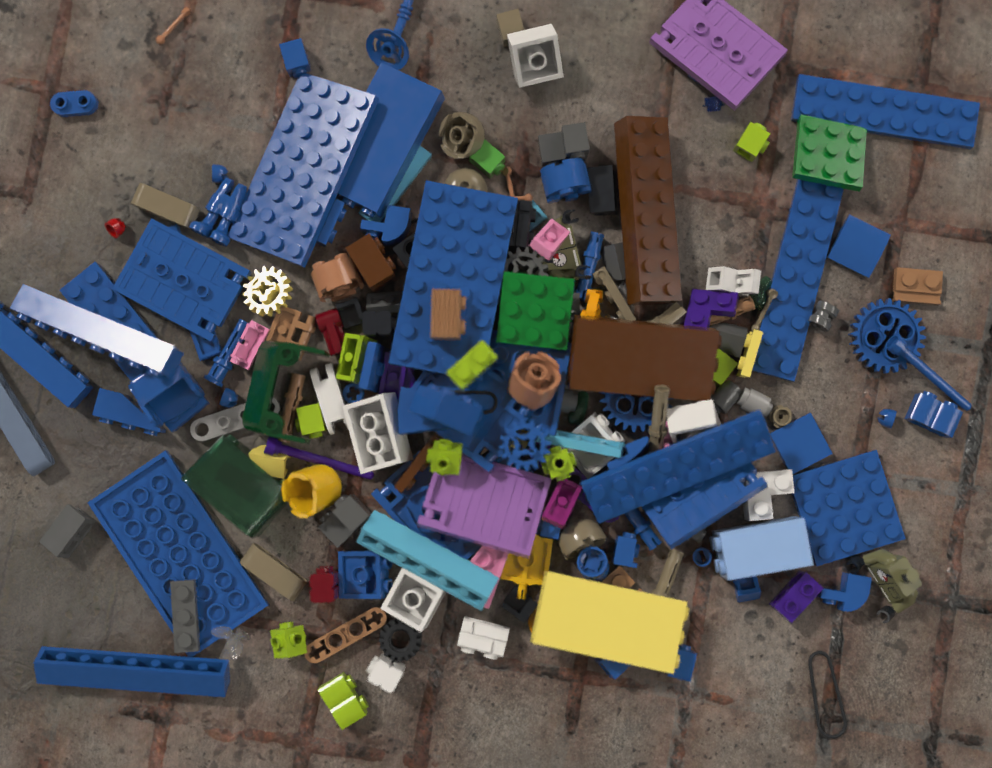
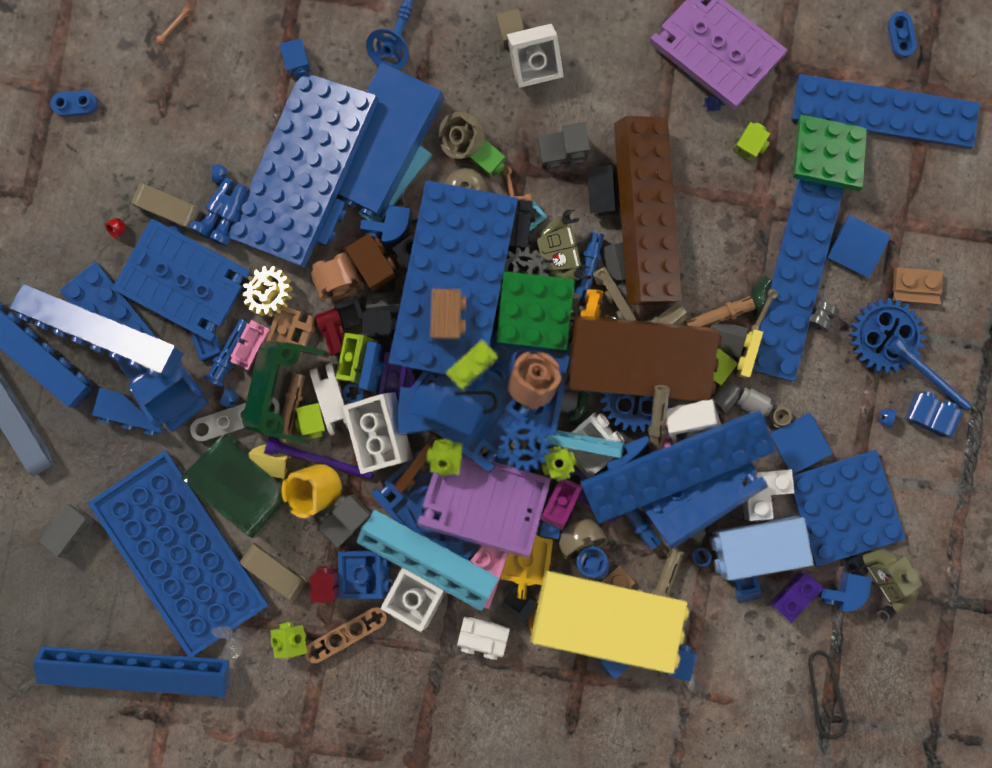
(185, 616): dark grey plate -> none
(343, 700): lime brick -> none
(385, 672): white brick -> none
(399, 653): black tyre -> none
(549, 239): bright pink slope -> none
(565, 180): blue brick -> none
(625, 550): blue brick -> none
(708, 303): dark purple plate -> none
(733, 280): white brick -> none
(903, 35): none -> blue plate

